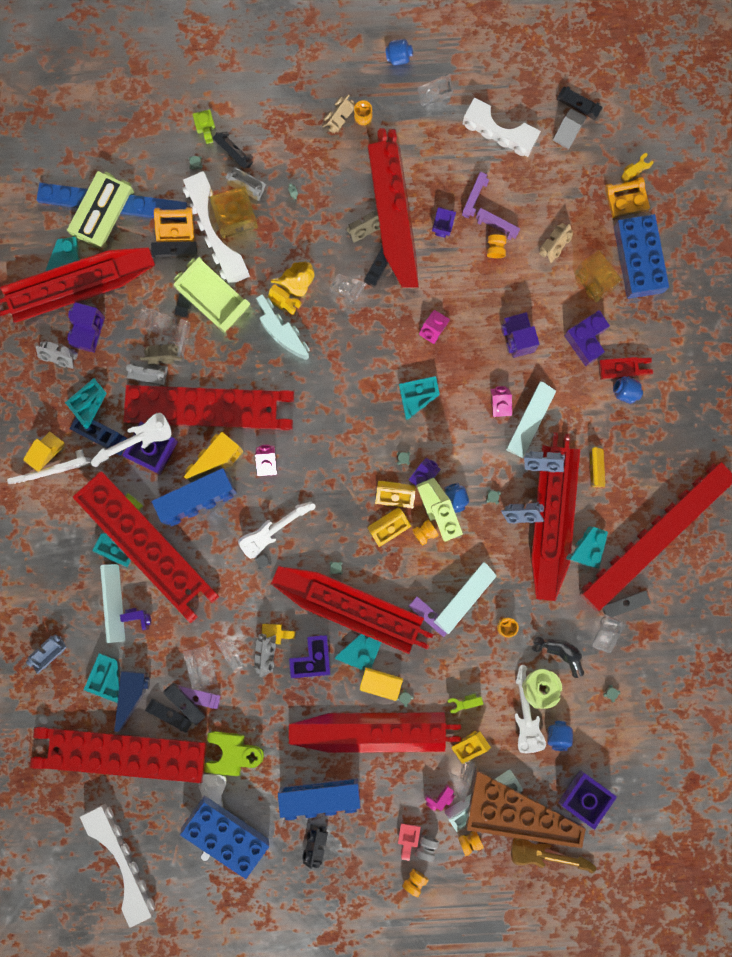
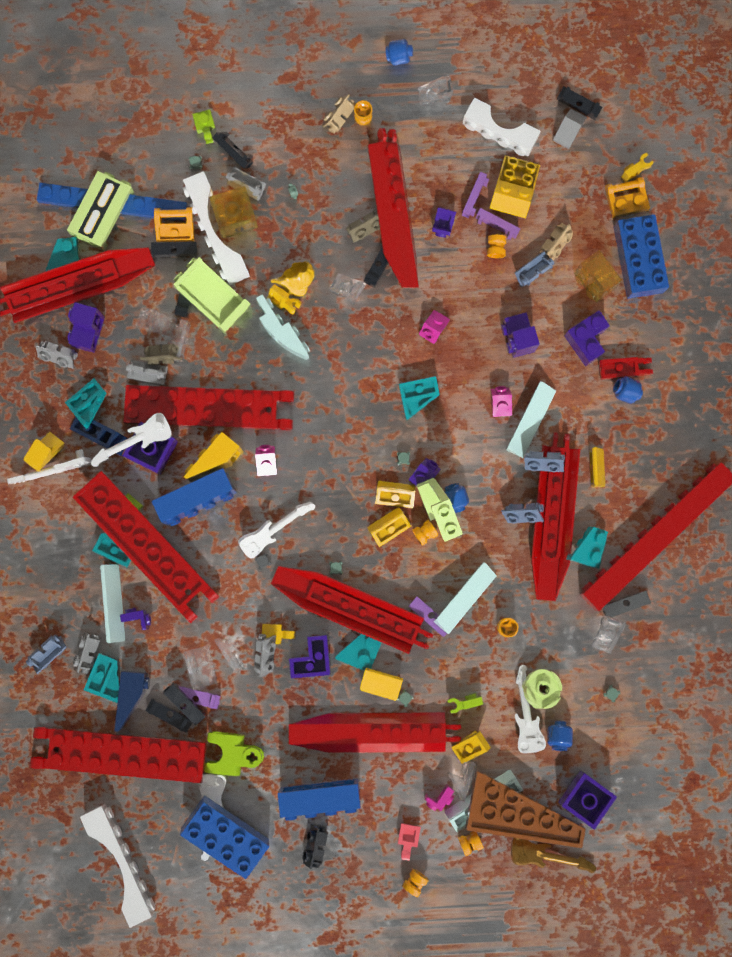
(83, 660): none -> light grey hinge
(427, 848): light grey wheel -> none
(493, 497): sand green piece -> none
(515, 186): none -> yellow slope
(533, 268): none -> sand blue hinge
(565, 650): black arm -> none

